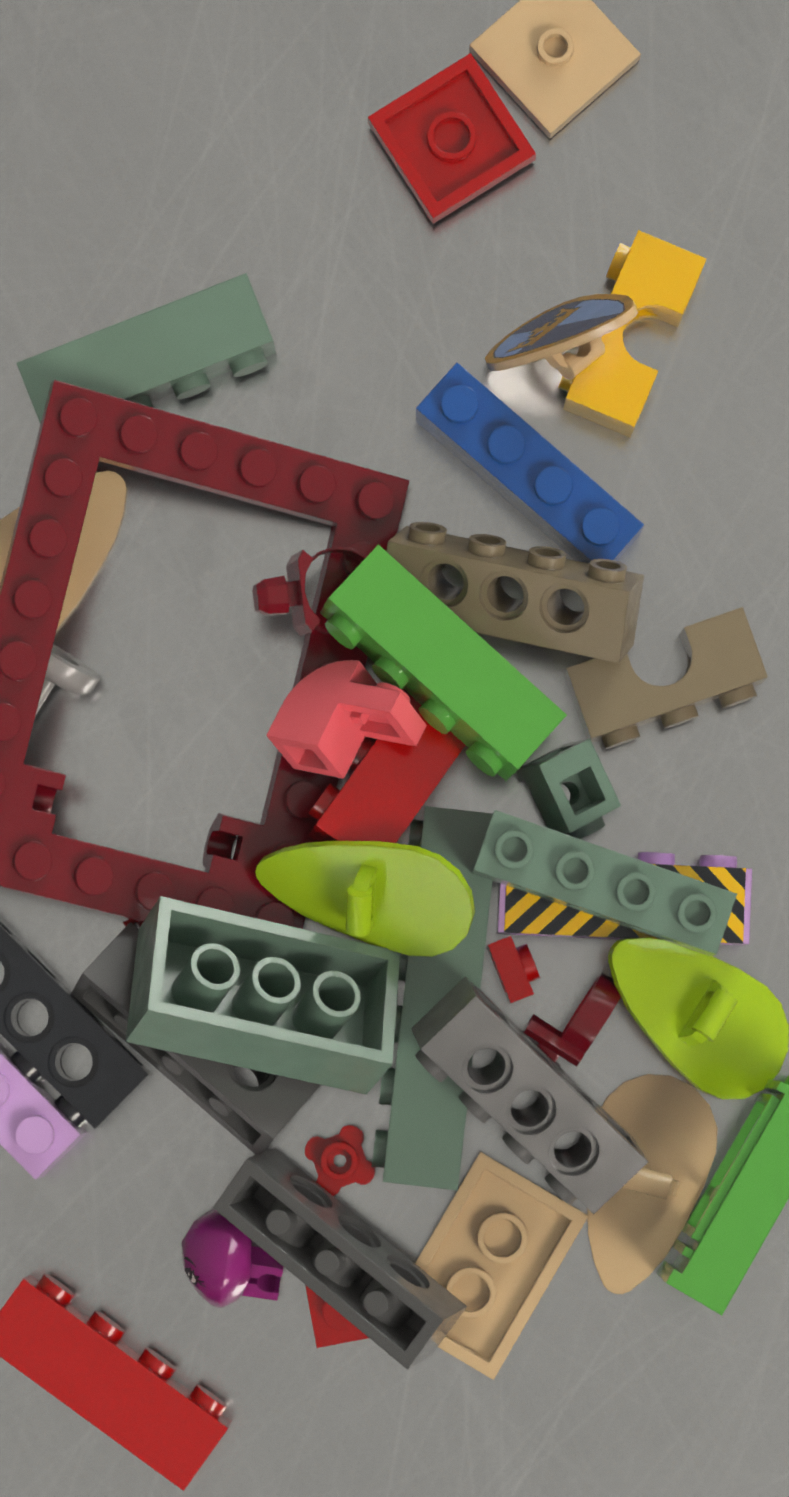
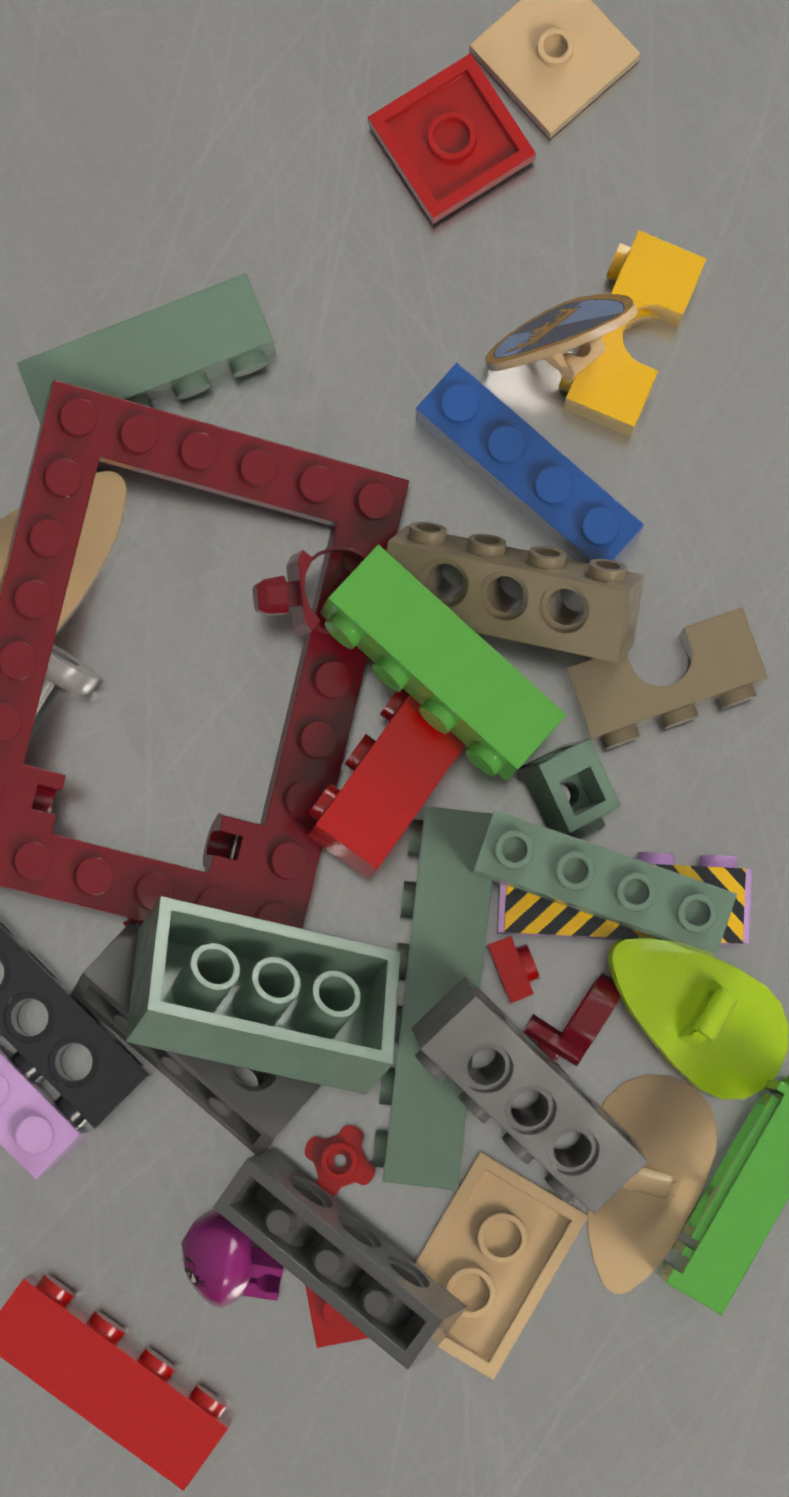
(334, 712): coral brick -> none
(374, 893): lime shield -> none

